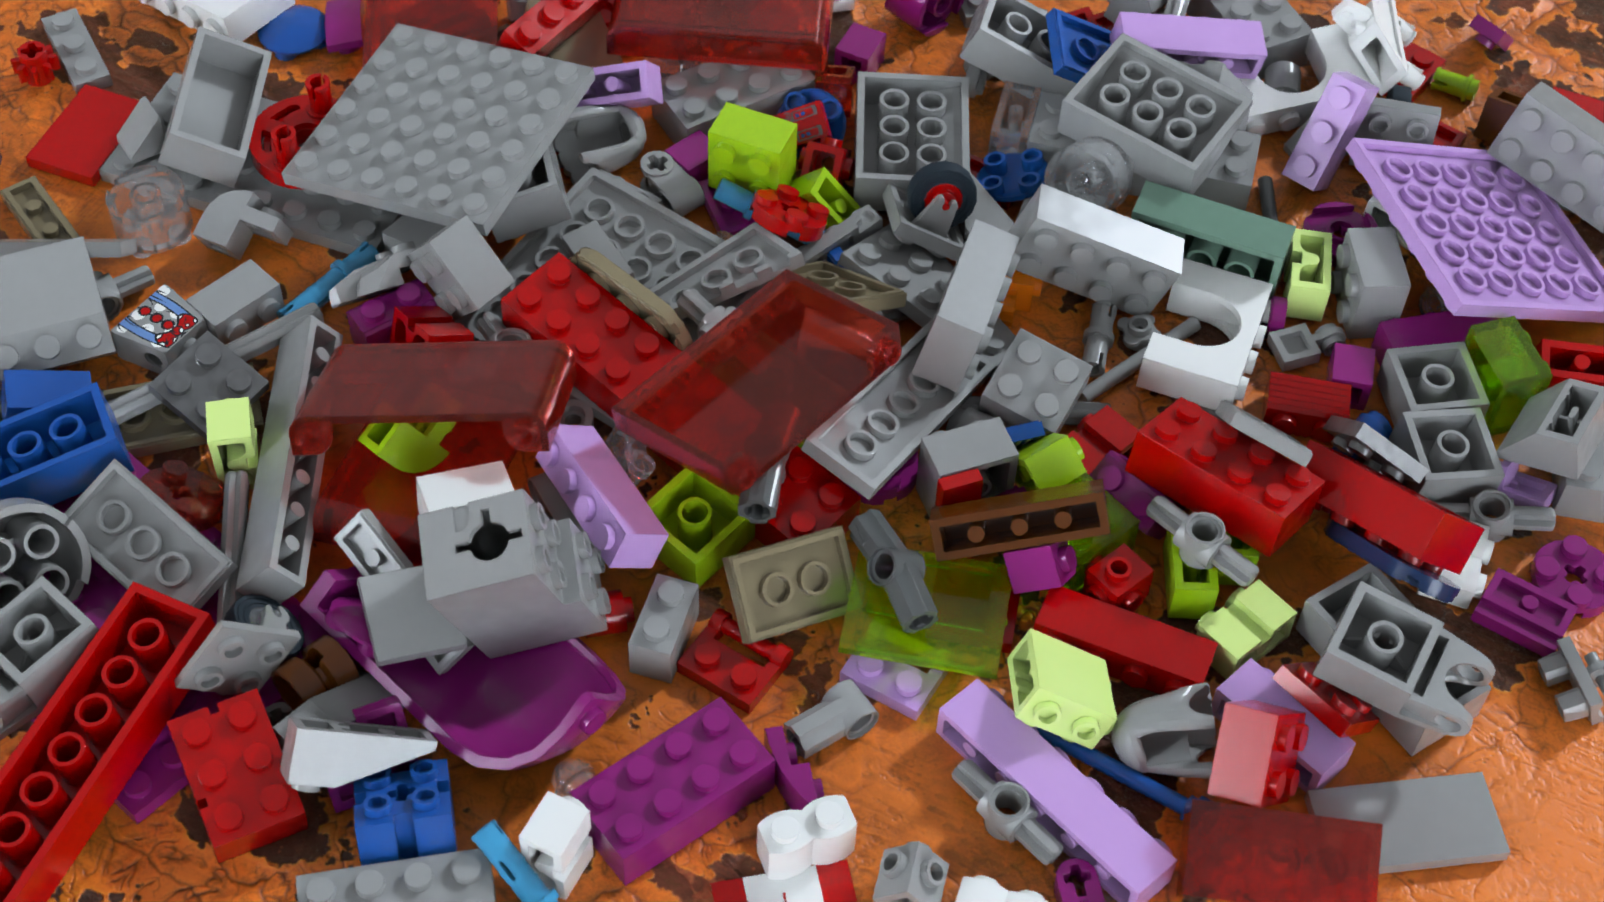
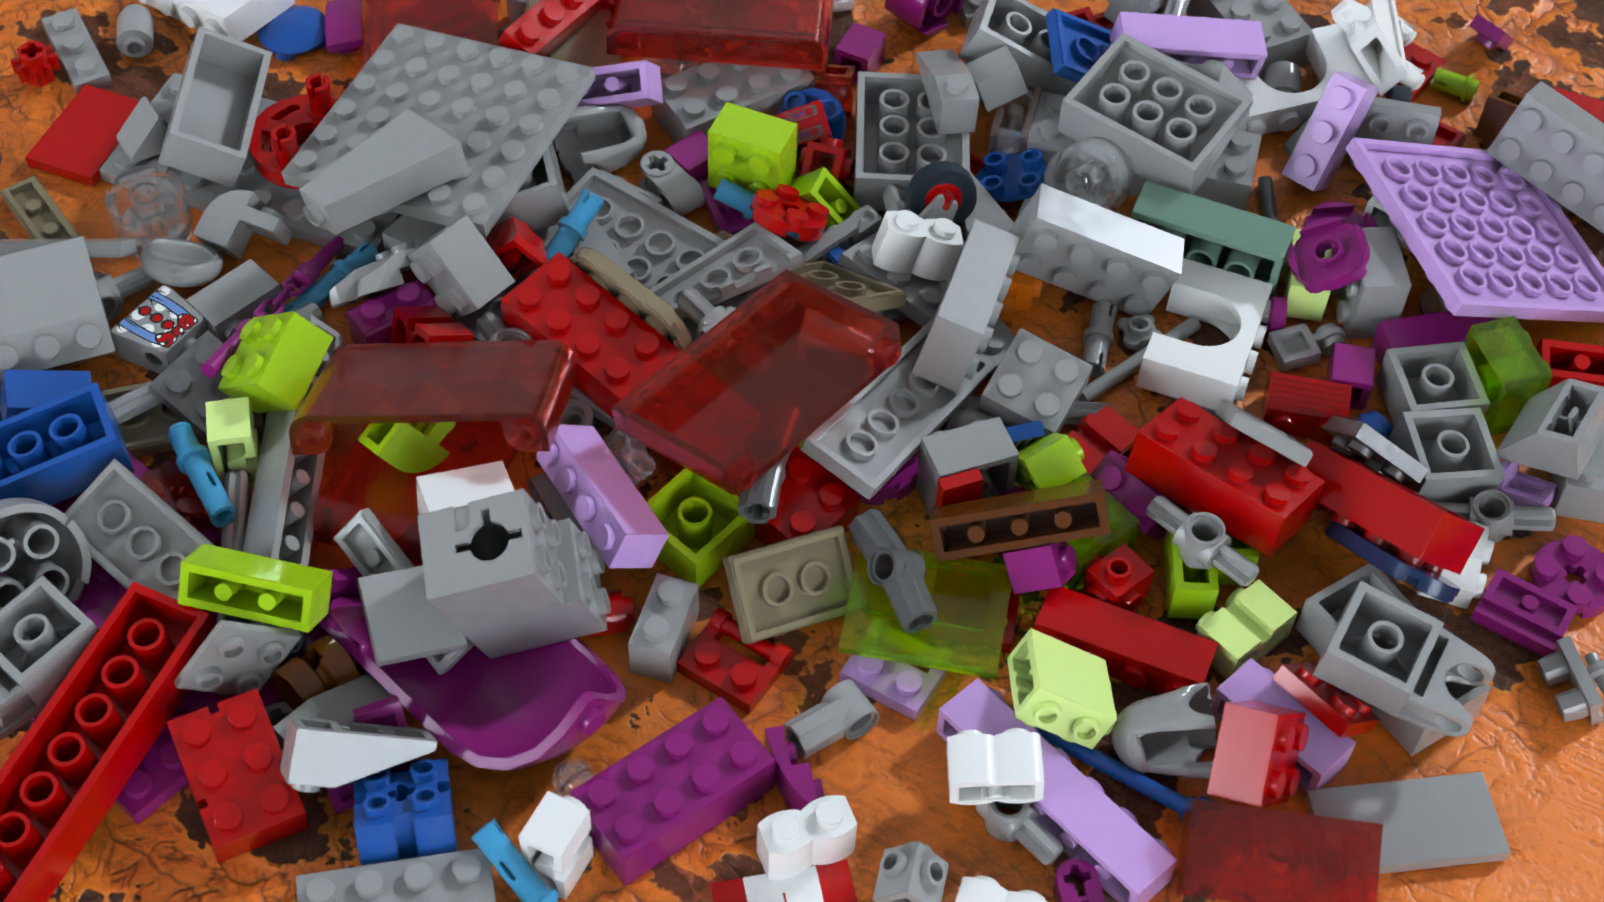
(135, 31): none -> light grey brick
(180, 262): none -> light grey piece
(195, 462): none -> dark azure pin
(255, 587): none -> lime brick
(275, 362): none -> lime brick
(301, 278): none -> magenta piece
(383, 172): none -> light grey slope
(517, 247): none -> red slope
(574, 225): none -> dark azure pin
(917, 245): none -> white brick
(949, 91): none -> light grey slope
(995, 767): none -> white brick
(997, 78): none -> light grey brick
(1334, 272): none -> magenta plate

